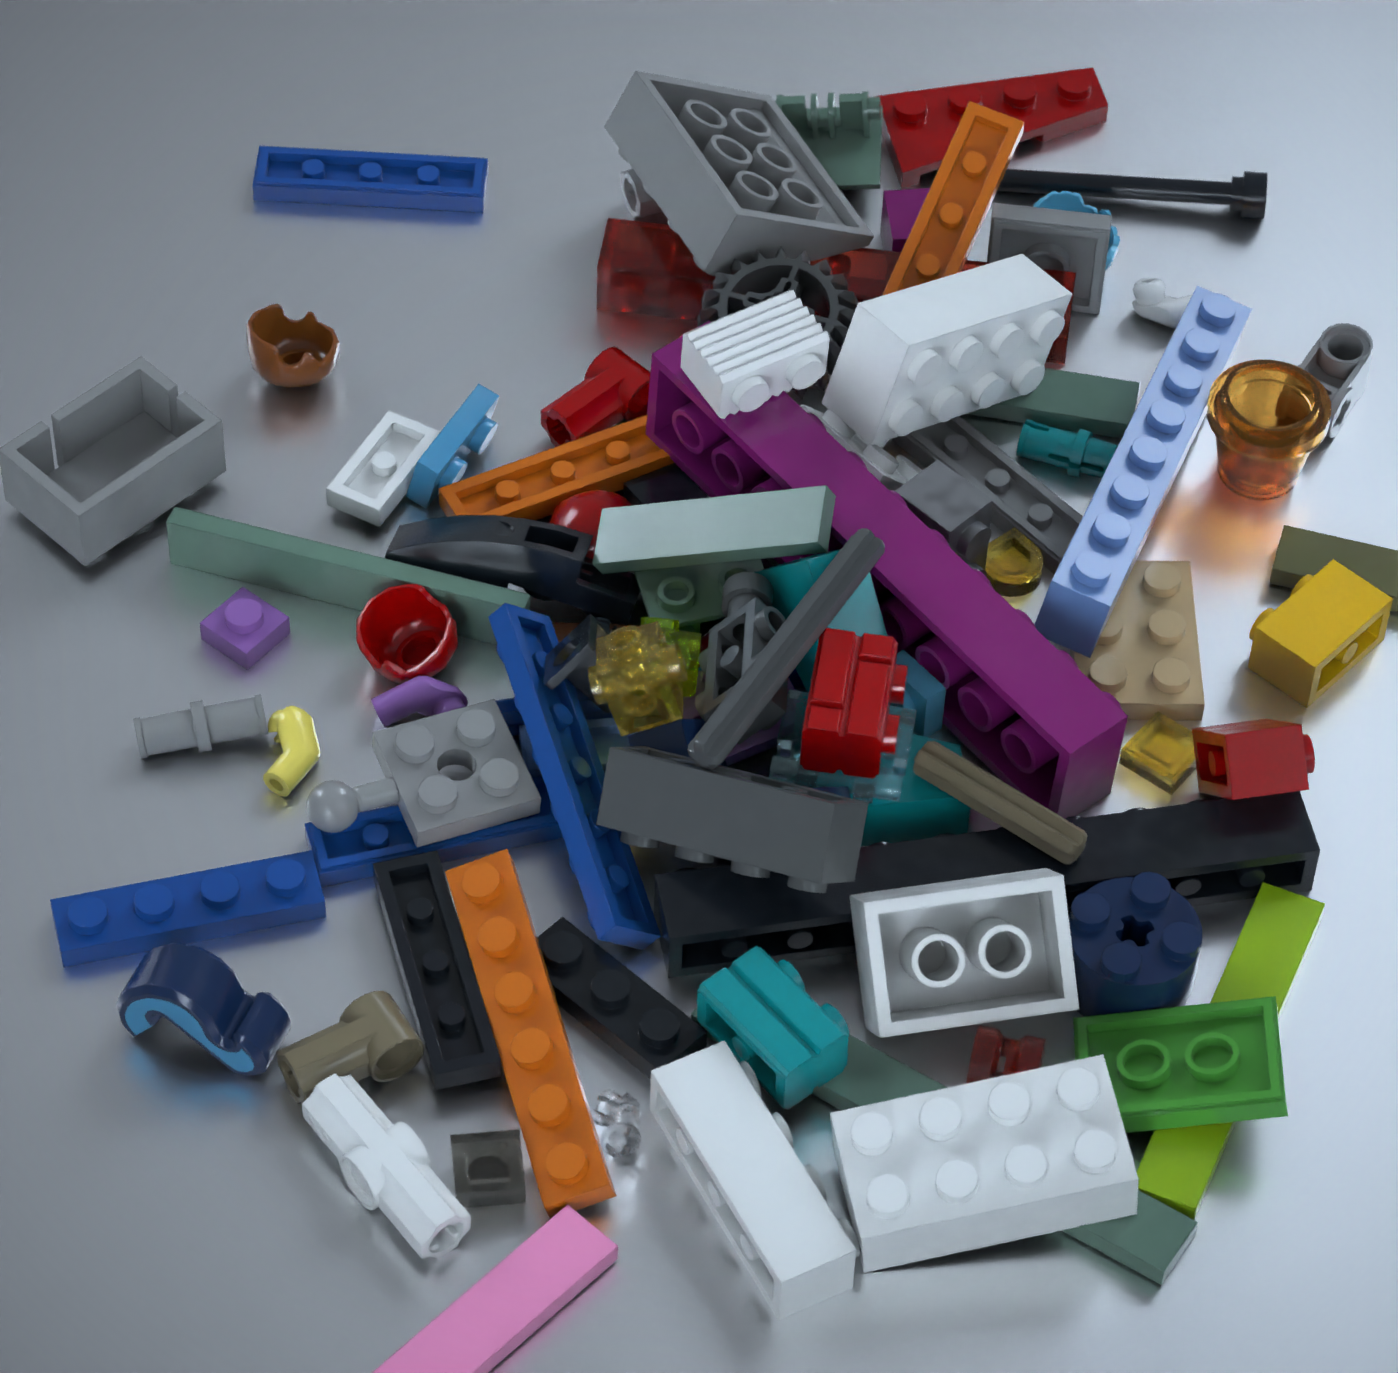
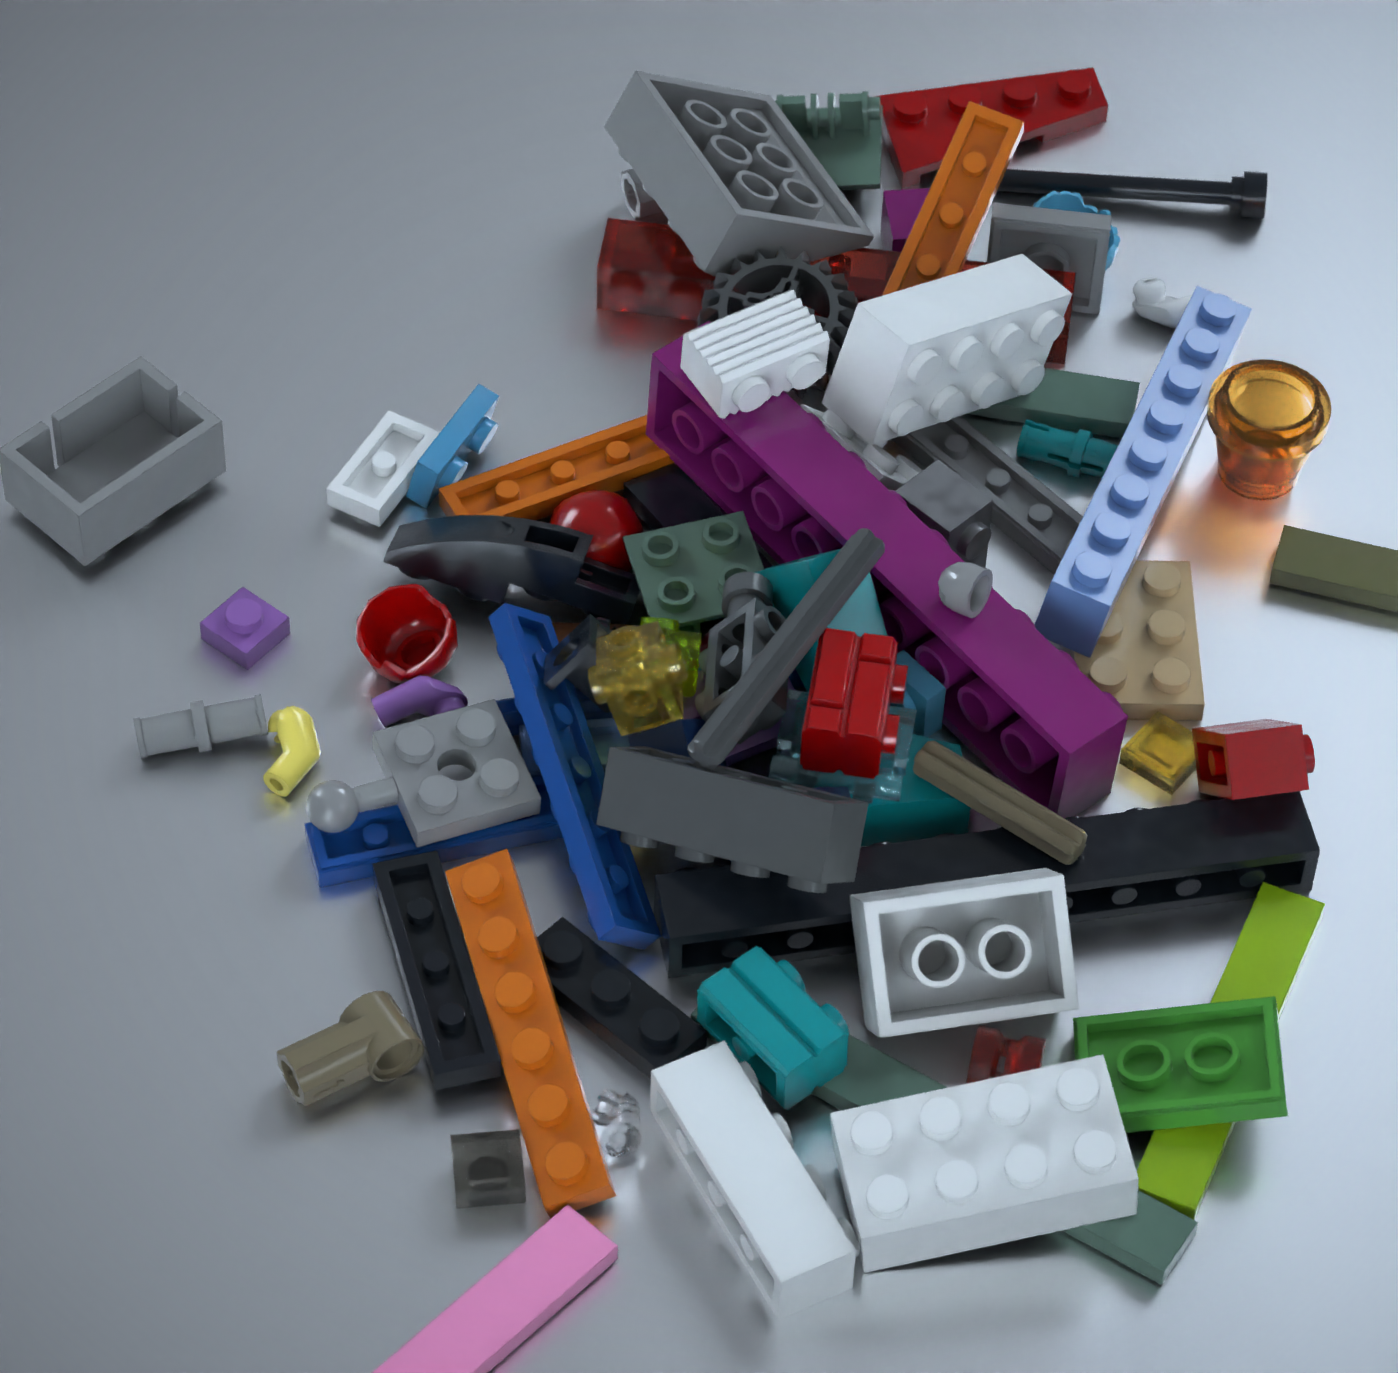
(188, 908): blue plate -> none
(206, 1004): dark blue animal -> none
(290, 350): dark orange hair -> none
(324, 570): sand green tile -> none
(370, 179): blue tile -> none
(386, 1166): white piece -> none
(611, 391): red piece -> none
(714, 530): tile -> none
(965, 588): none -> light grey hinge
(1013, 564): clear yellow tile -> none
(1133, 945): dark blue brick -> none
(1318, 632): yellow brick -> none
(1342, 366): light grey piece -> none

